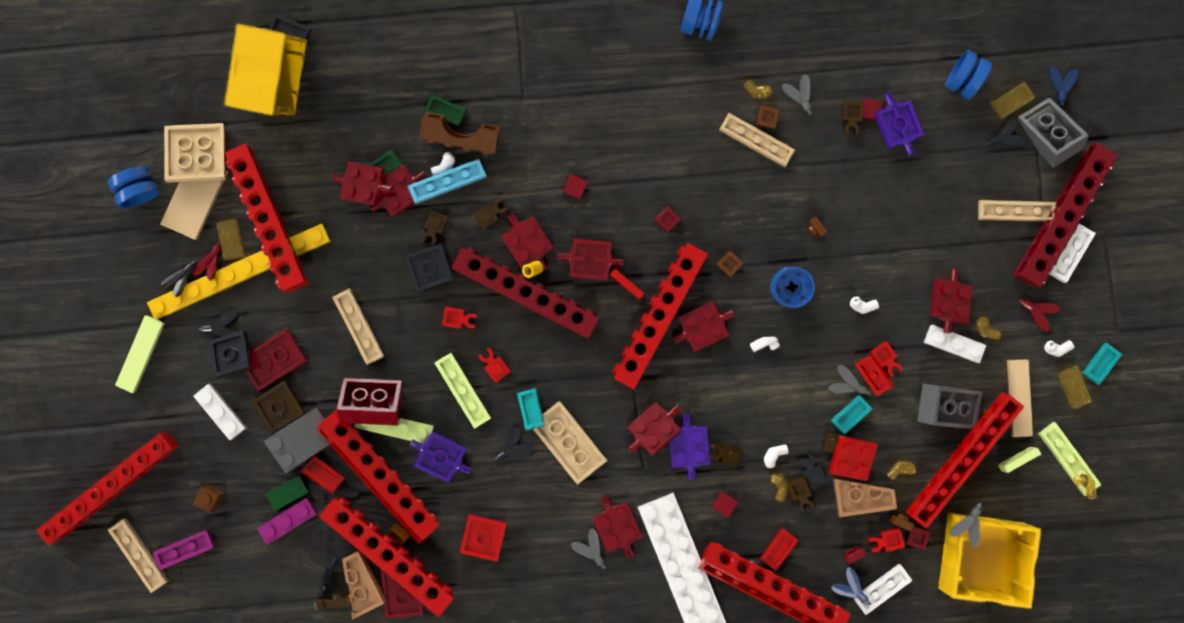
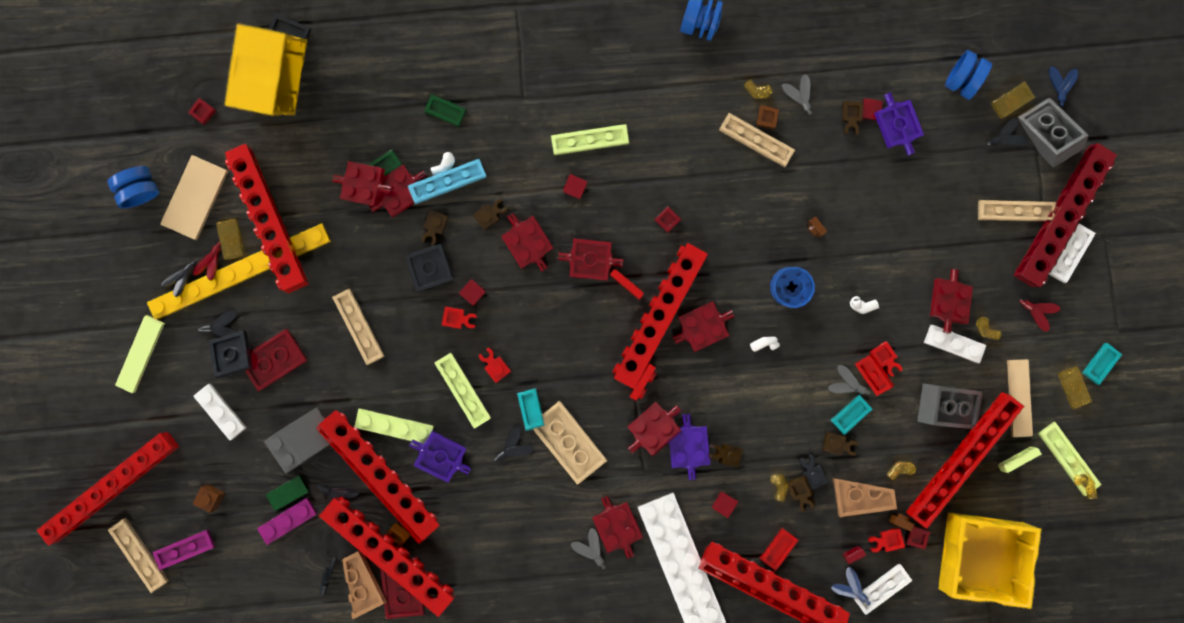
(194, 152): tan plate -> none
(201, 111): none -> dark red tile
(278, 407): dark brown plate -> none
(323, 475): red tile -> none
(337, 600): dark brown plate -> none
(370, 401): dark red brick -> none
(436, 129): reddish brown arch -> none
(463, 265): dark red brick -> none
(472, 292): none -> dark red tile
(483, 537): red plate -> none
(532, 269): yellow hinge -> none
(590, 139): none -> yellowish green tile
(648, 375): none -> red plate
(729, 264): reddish brown plate -> none
(773, 453): white arm -> none
(853, 458): red plate -> none
(971, 524): dark grey piece -> none
(1058, 350): white arm -> none

